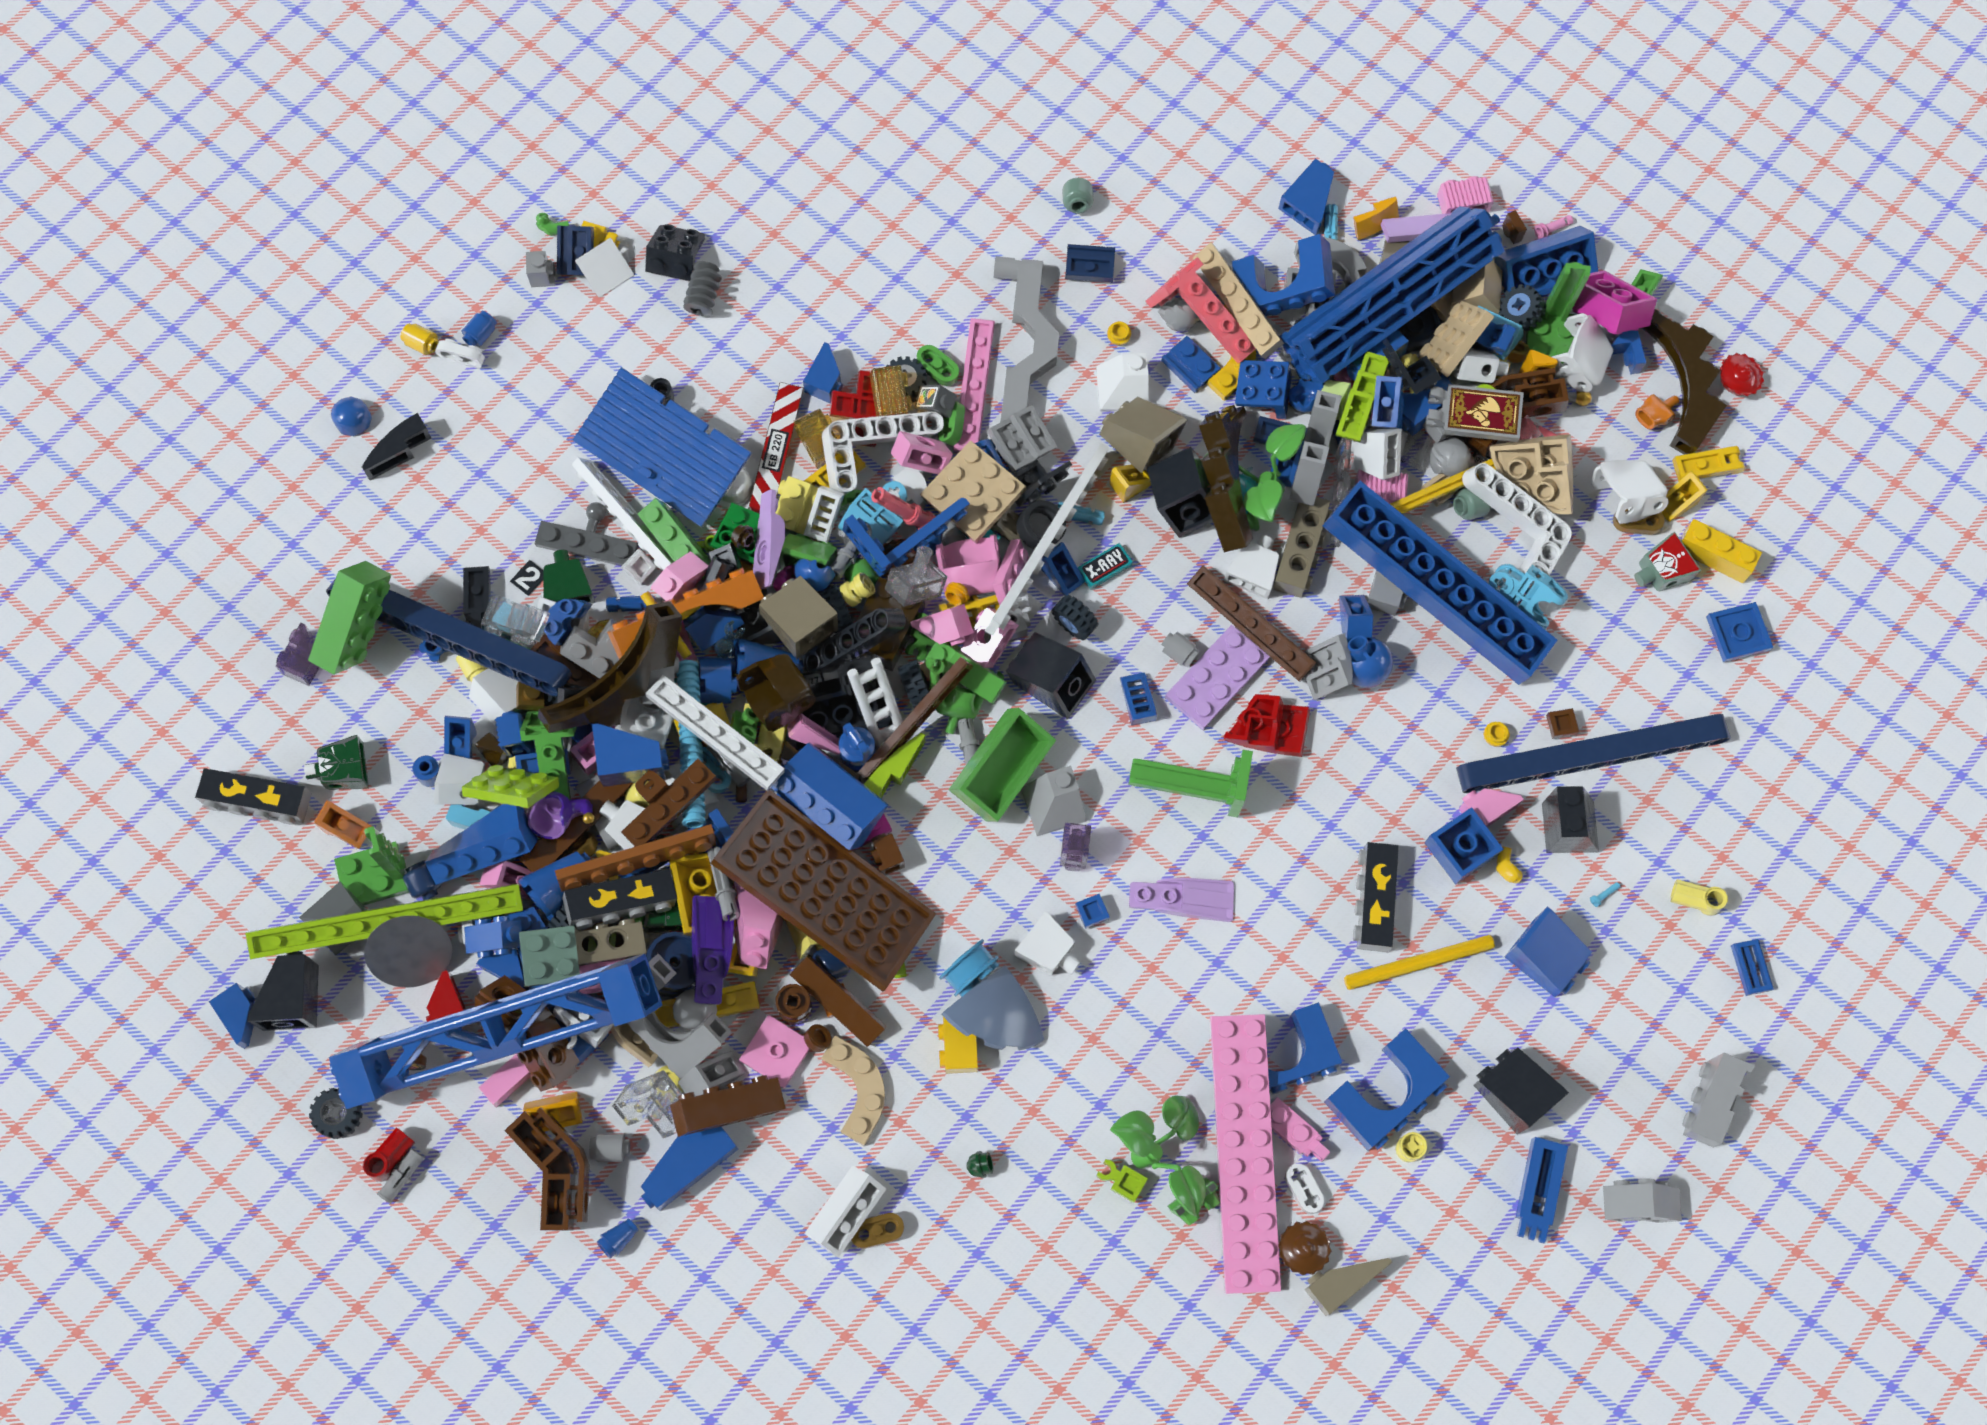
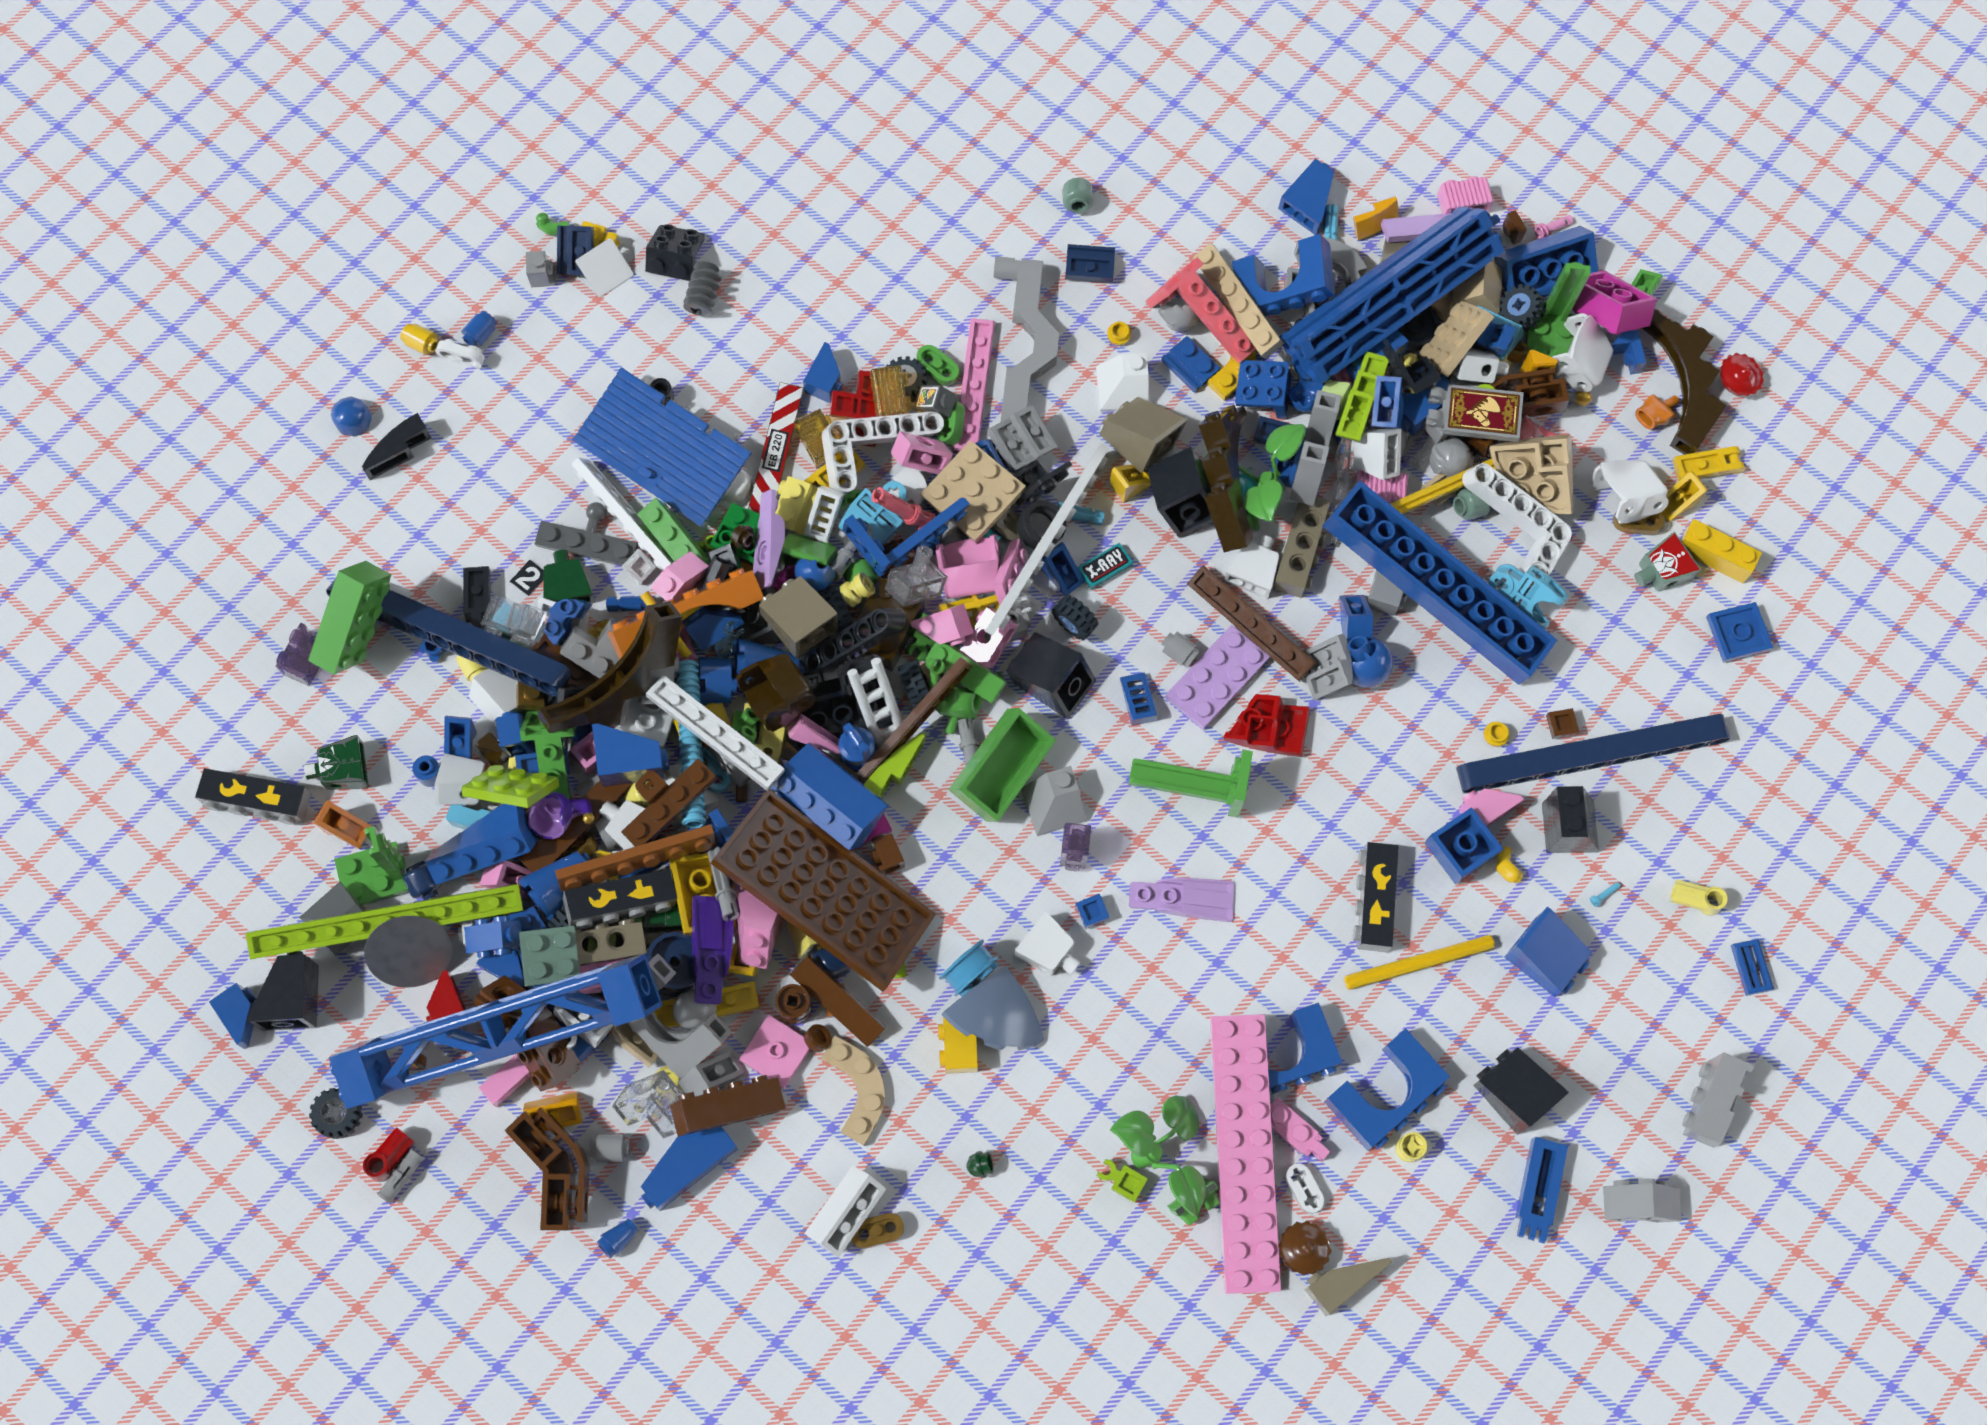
(956, 593): light orange plate -> none

